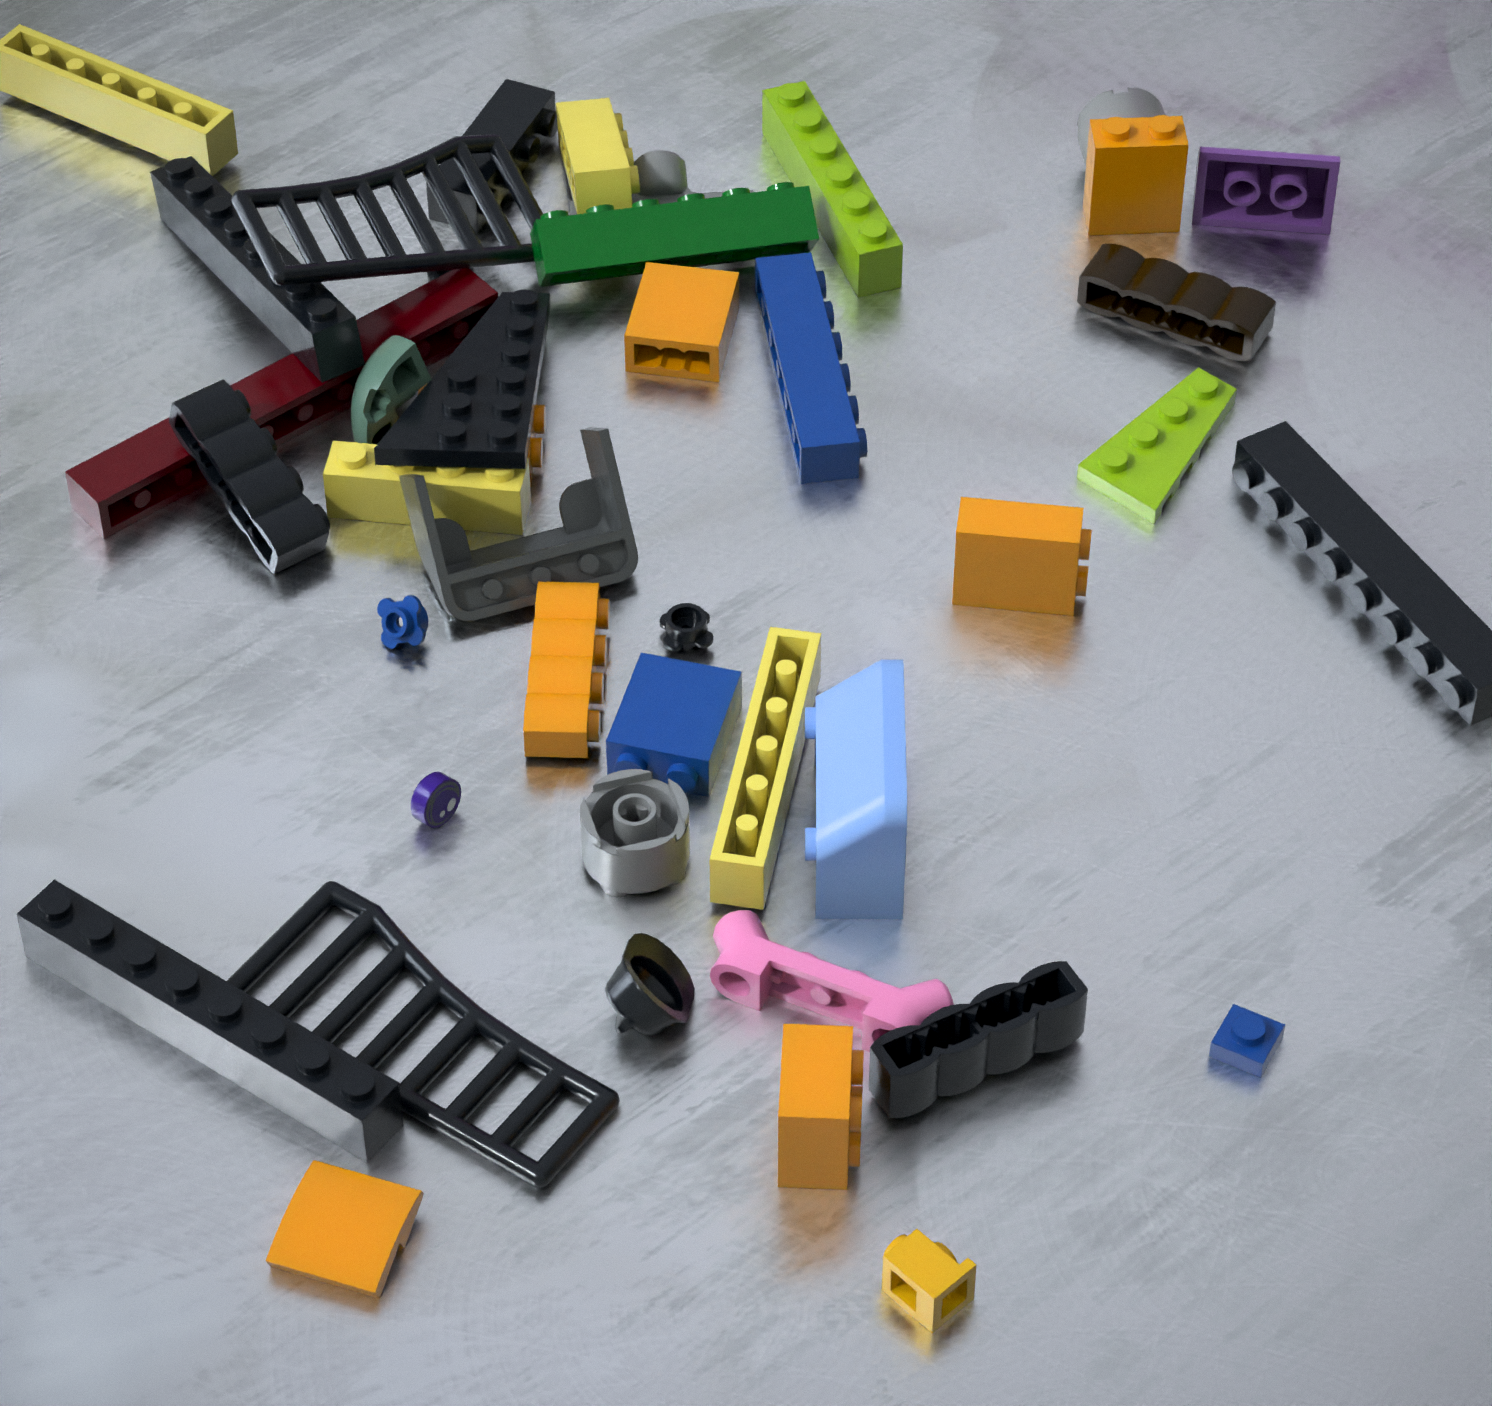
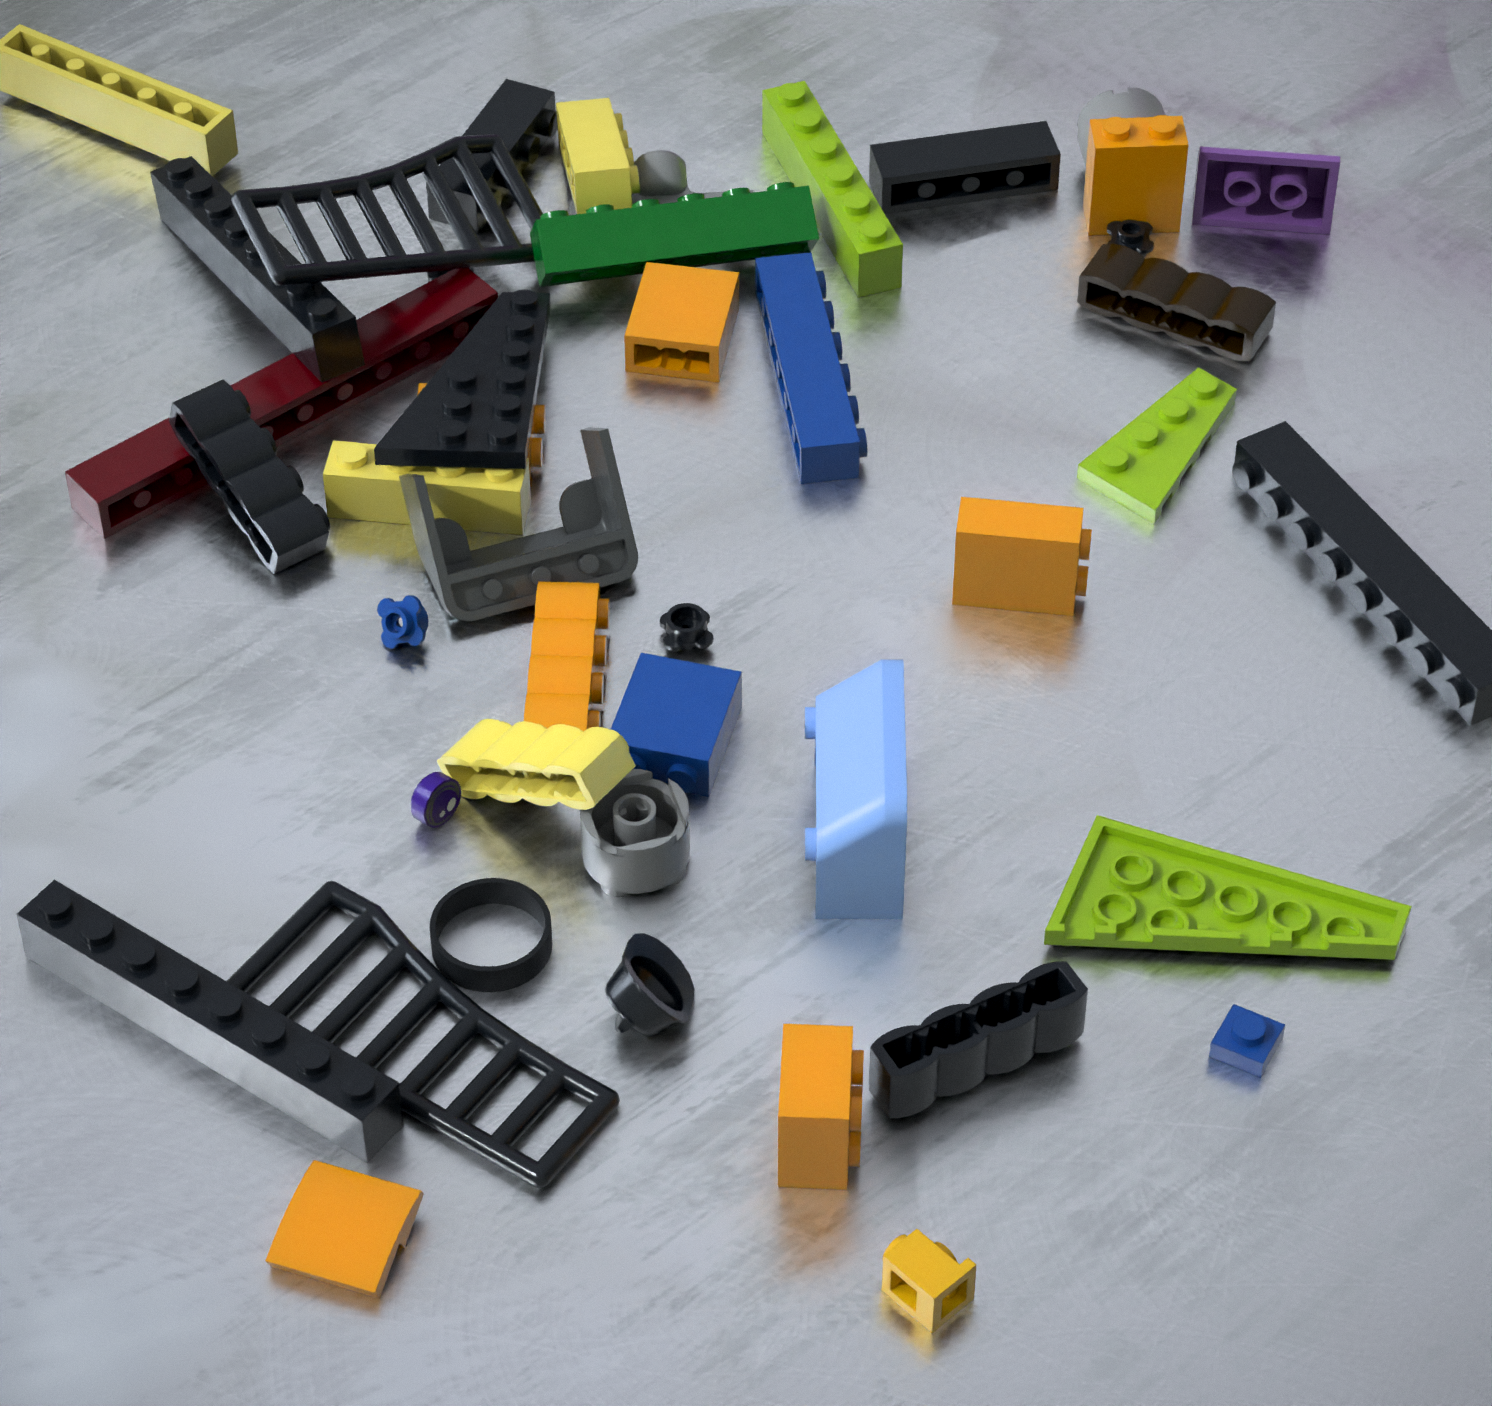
(384, 385): sand green brick -> none
(491, 977): none -> black tyre
(538, 763): none -> light yellow brick
(757, 968): bright pink plate -> none
(765, 769): light yellow brick -> none
(964, 167): none -> black brick
(1132, 234): none -> black plate
(1183, 896): none -> lime wing

